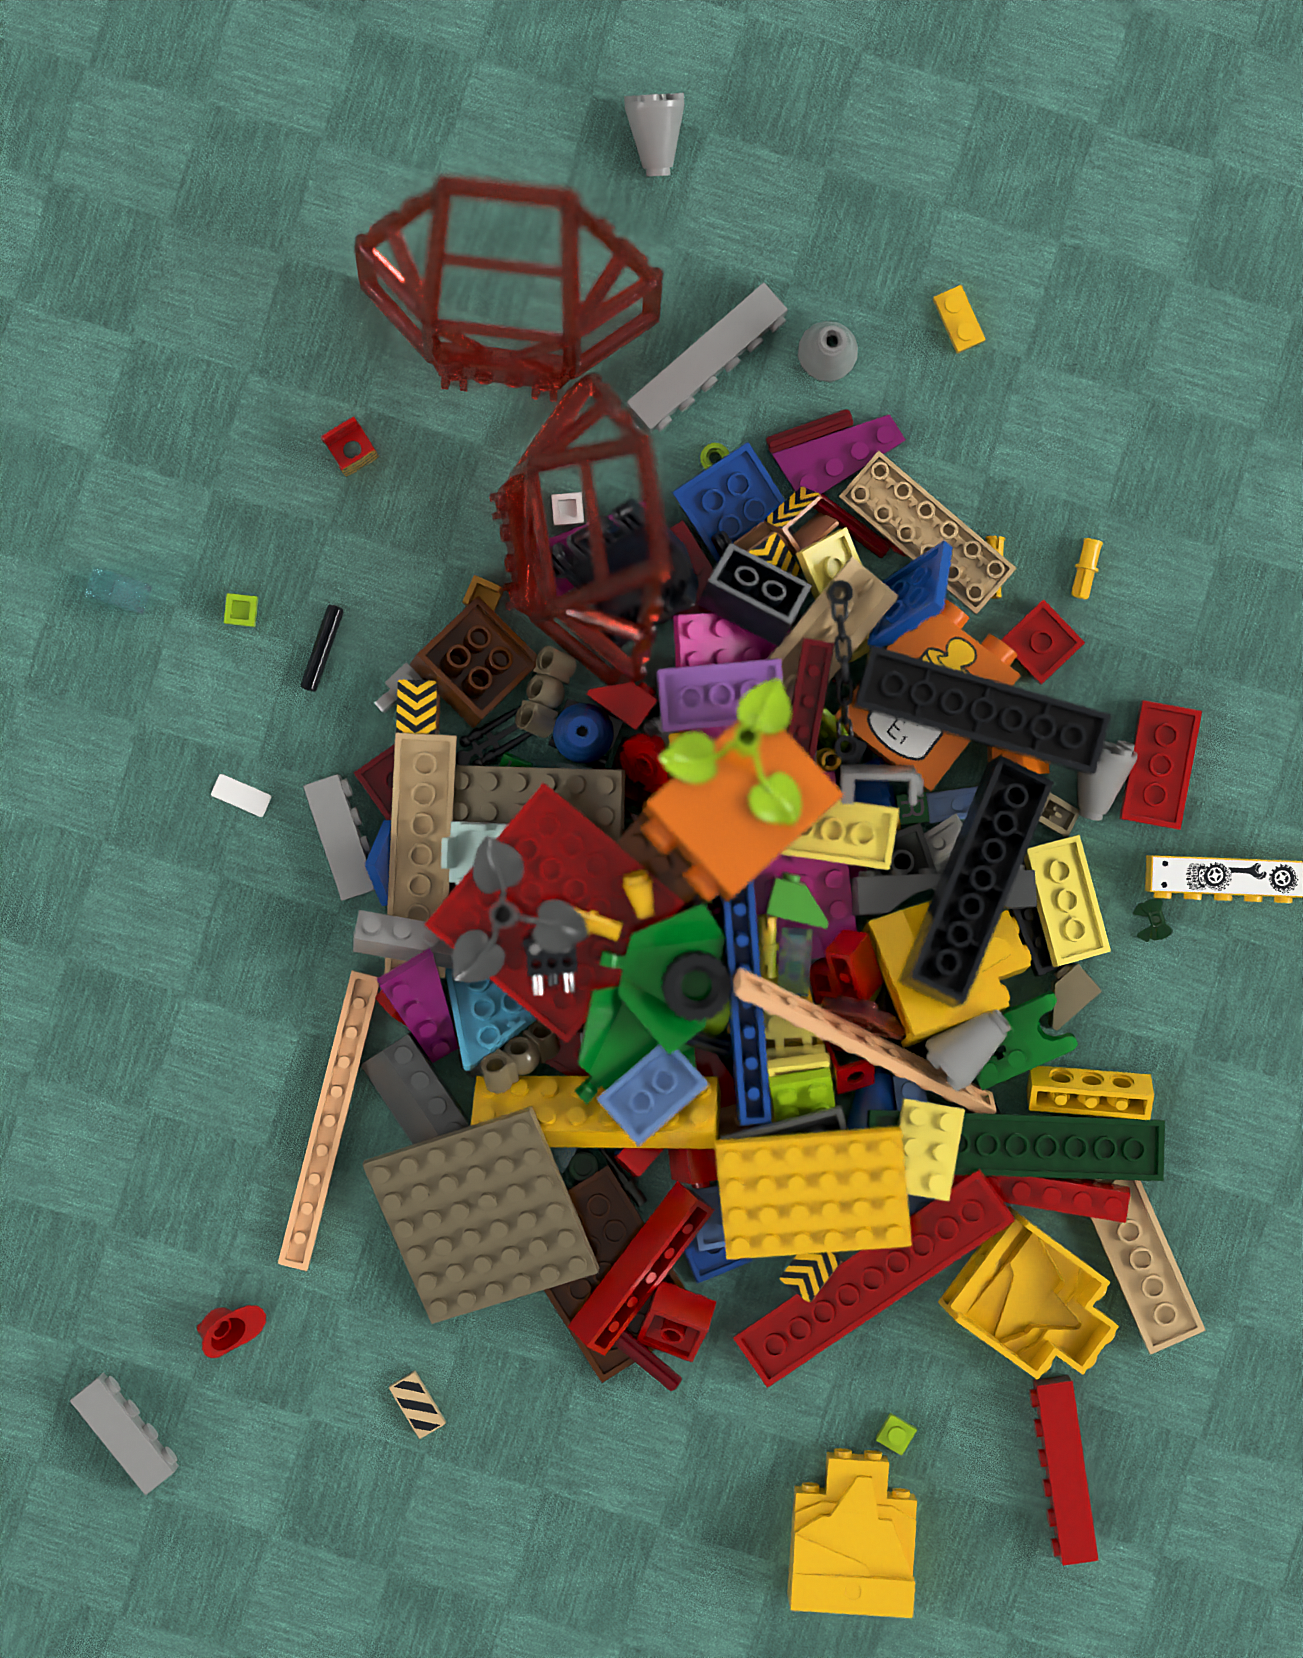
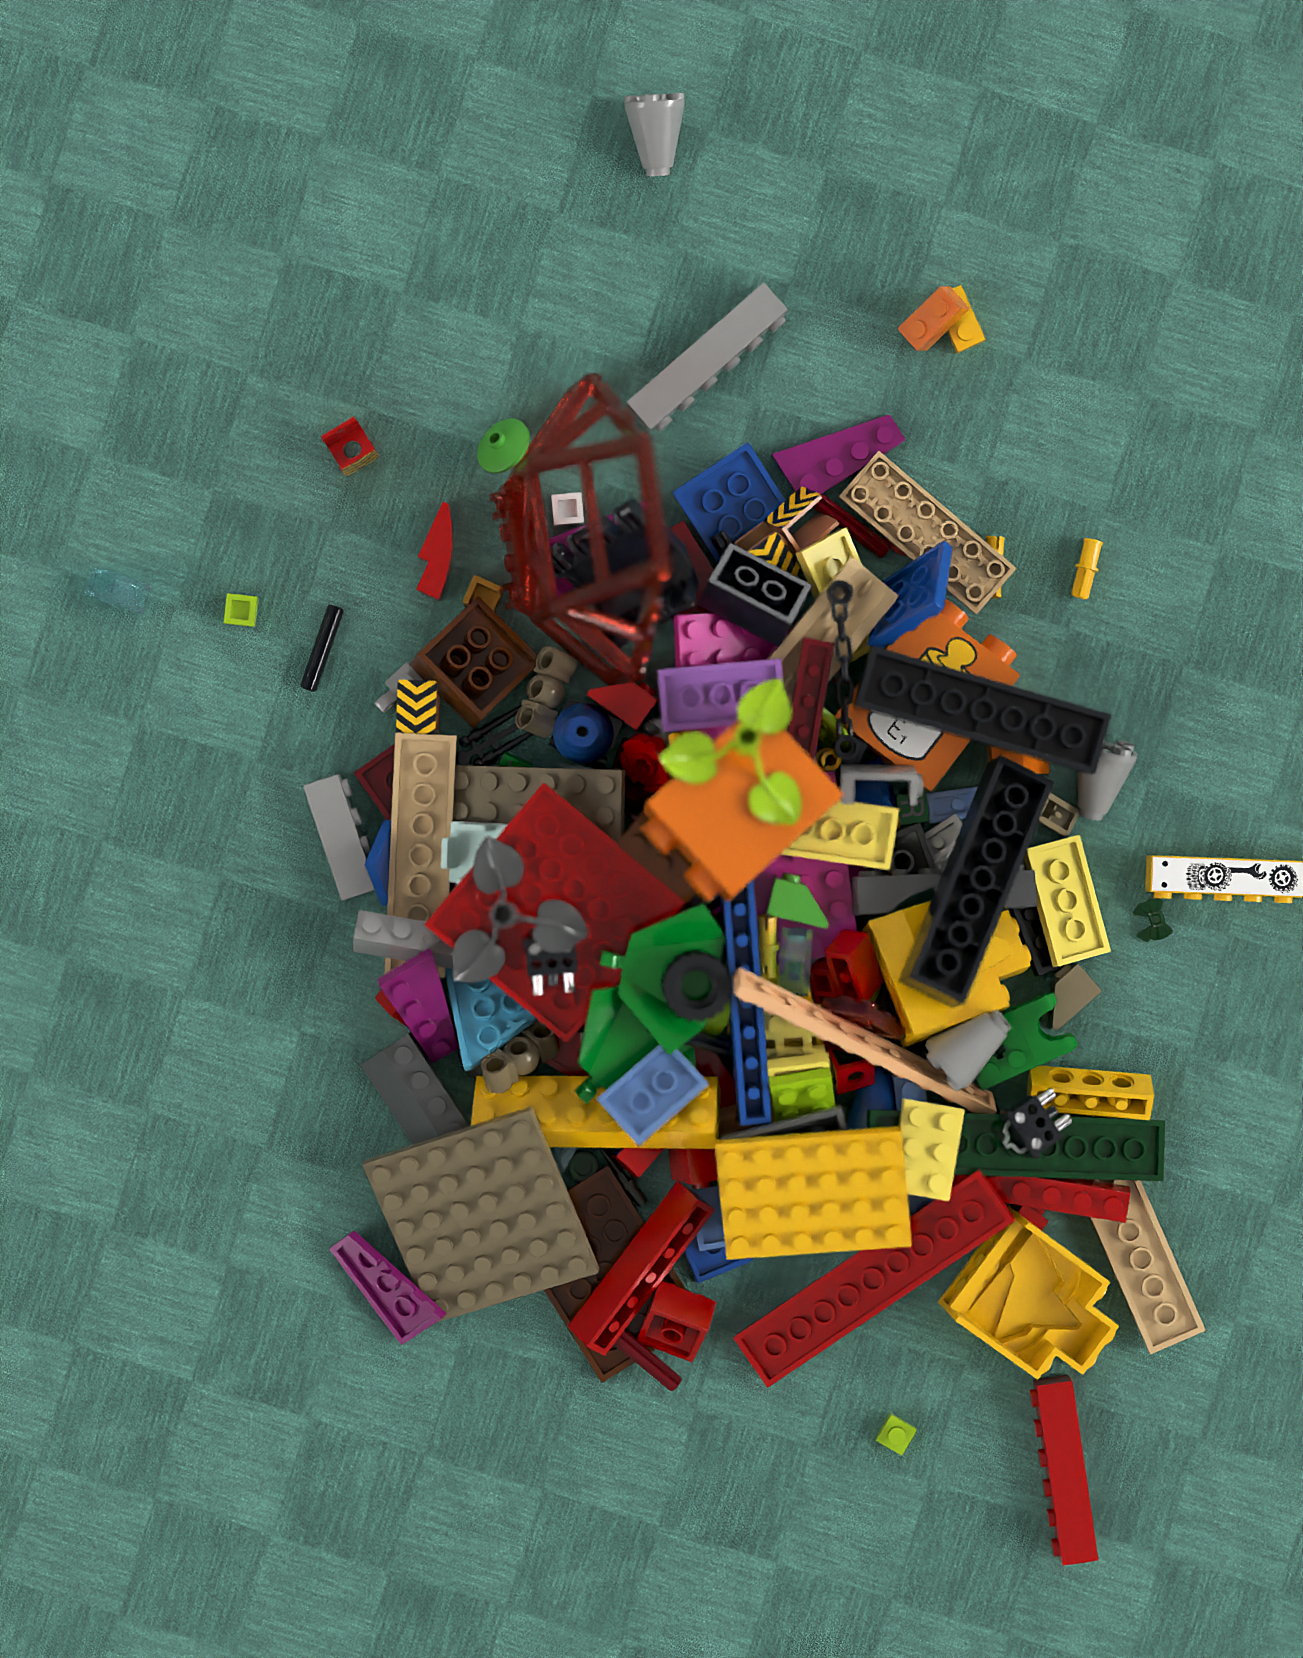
(125, 1433): light grey brick -> none
(228, 1329): red piece -> none
(241, 795): white sticker -> none
(329, 1121): light nougat plate -> none
(389, 1292): none -> magenta wing
(417, 1404): tan tile -> none
(438, 554): none -> red slope
(471, 360): clear red windscreen -> none
(503, 446): none -> bright green dish
(601, 925): yellow pin -> none
(640, 892): yellow cone -> none
(710, 449): lime plate -> none
(809, 431): dark red axle -> none
(810, 1272): piece -> none
(823, 361): light grey cone -> none
(853, 1540): yellow panel -> none
(933, 318): none -> orange brick
(1024, 1128): none -> black piece
(1033, 1215): none -> red plate
(1042, 641): red plate -> none
(1161, 776): red plate -> none

